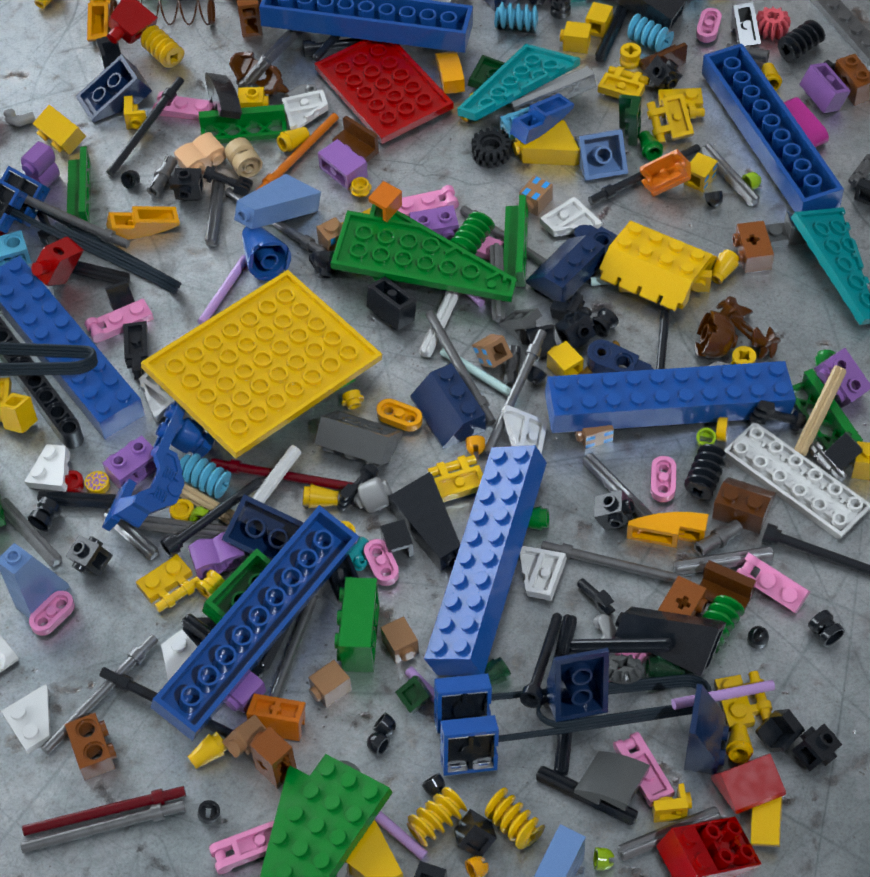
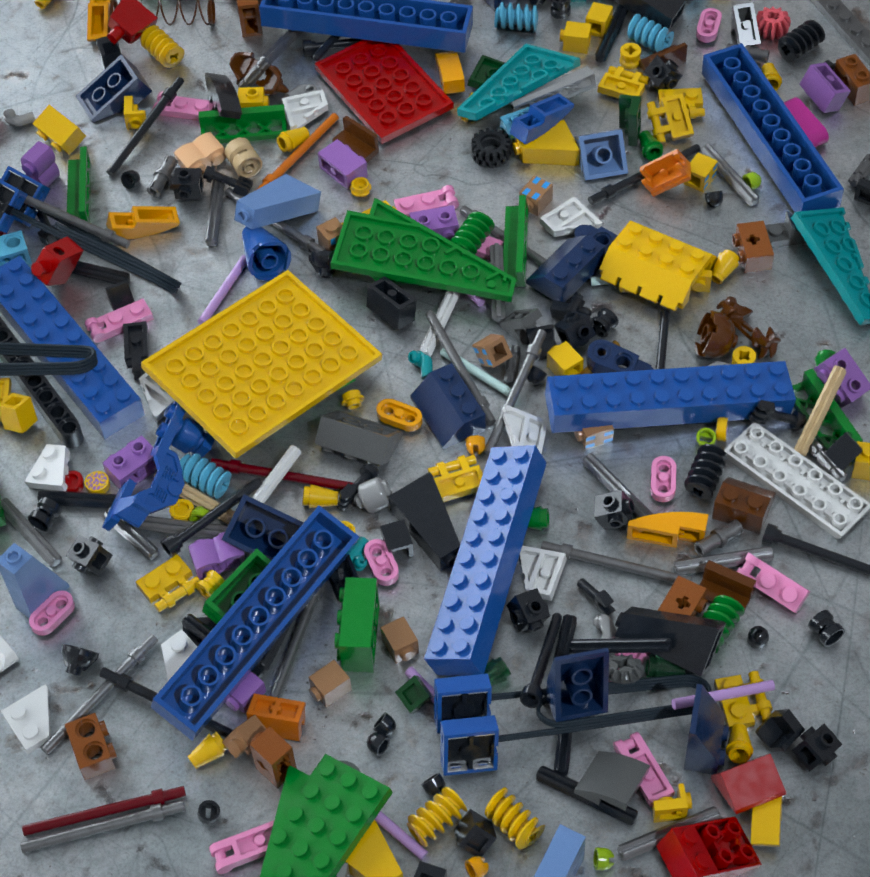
(77, 658): none -> black piece
(387, 198): orange panel -> none
(422, 361): none -> teal arm
(528, 611): none -> black brick

